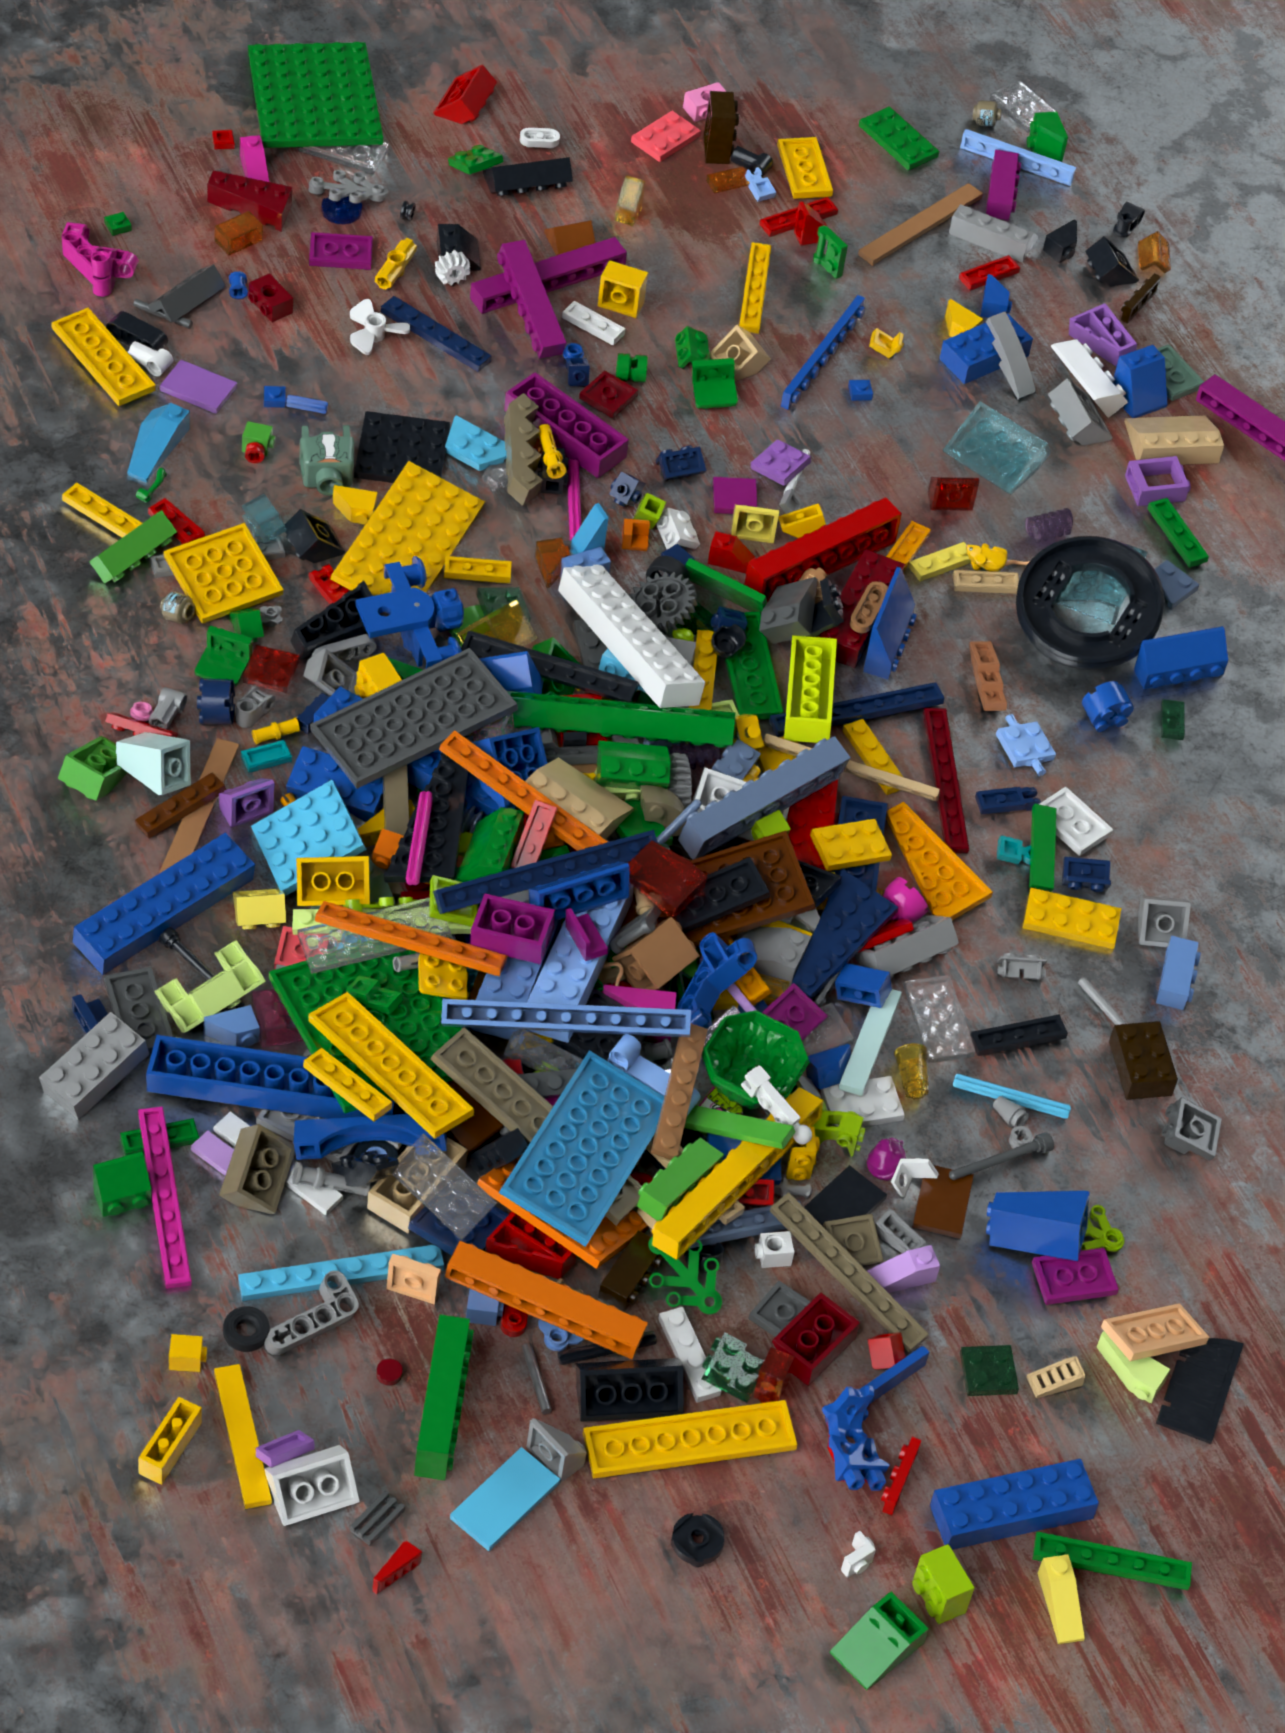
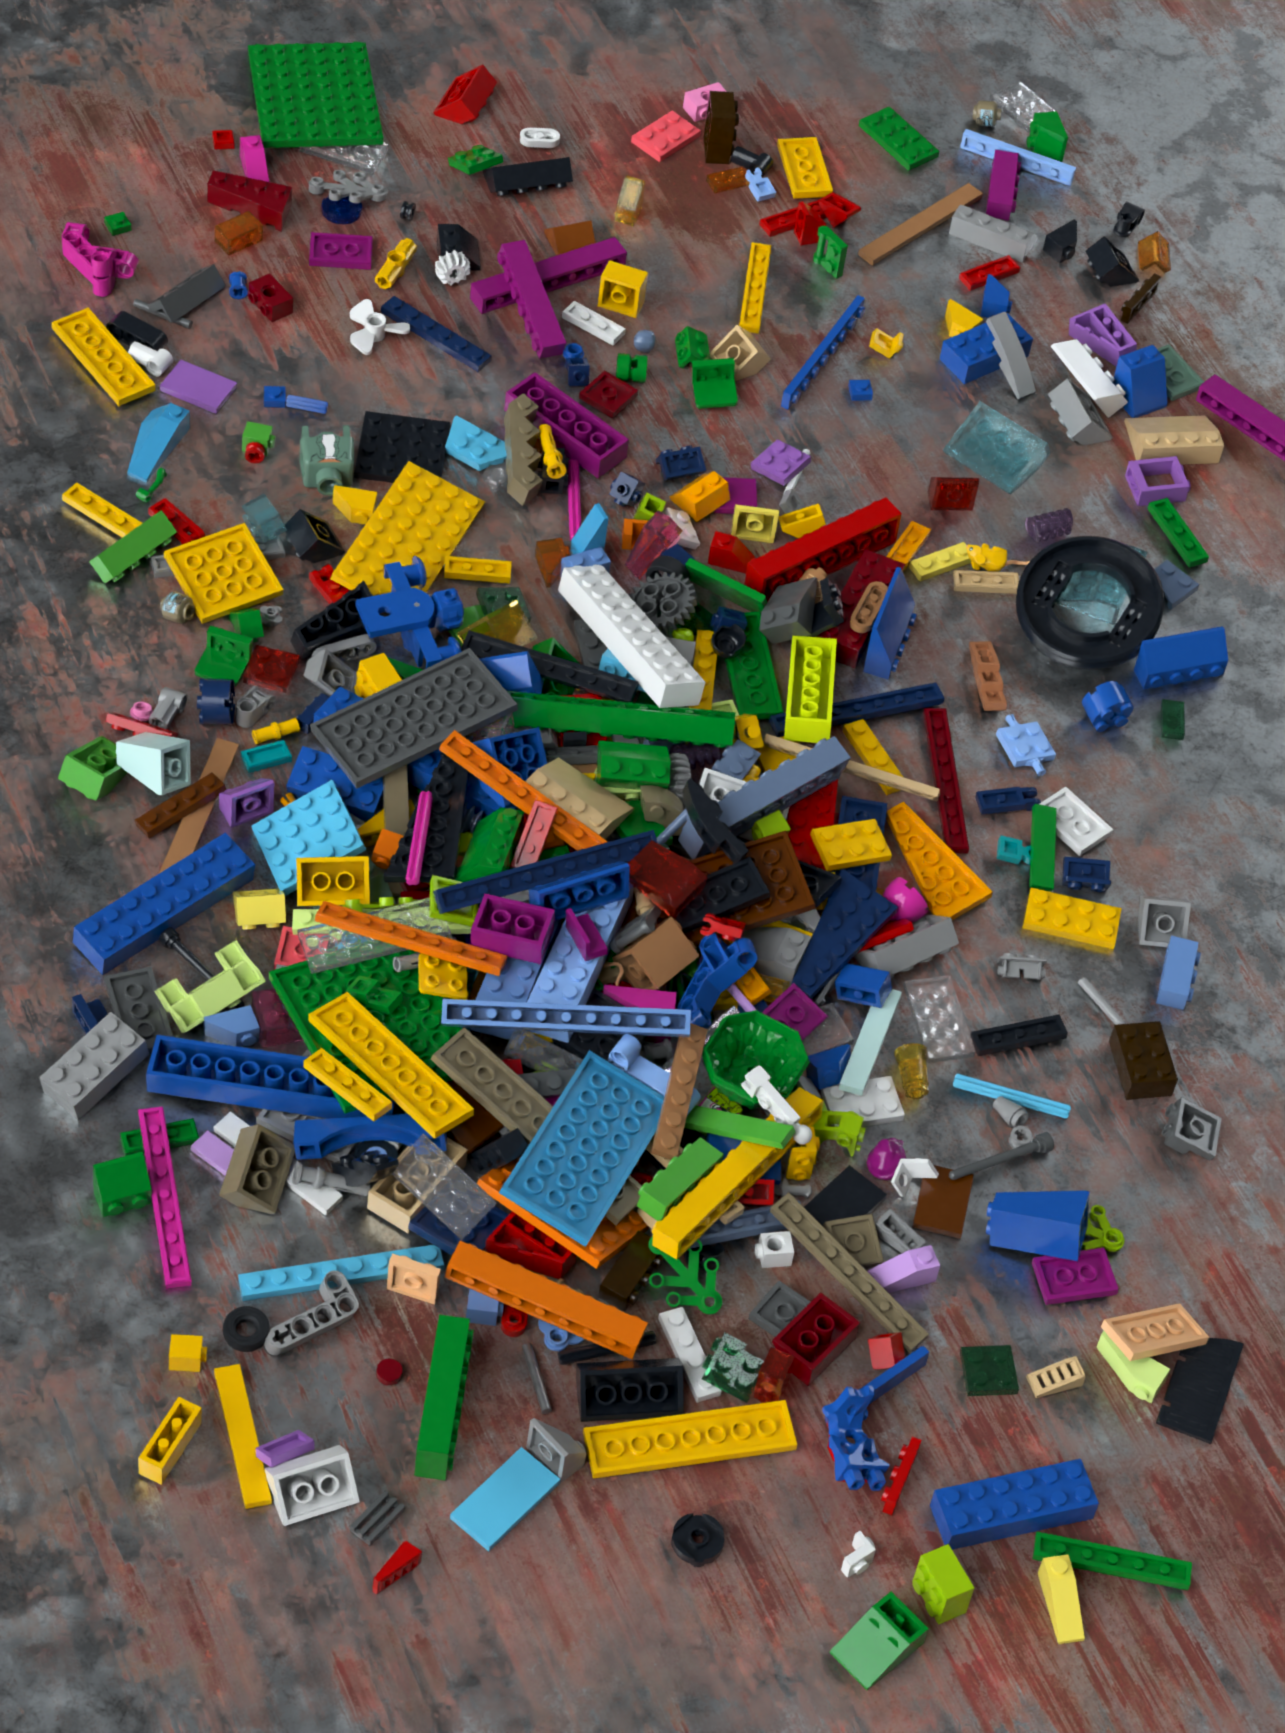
(644, 341): none -> sand blue piece
(651, 542): none -> clear pink slope
(702, 495): none -> light orange slope
(705, 818): none -> black slope
(727, 927): none -> red plate
(838, 208): none -> red slope

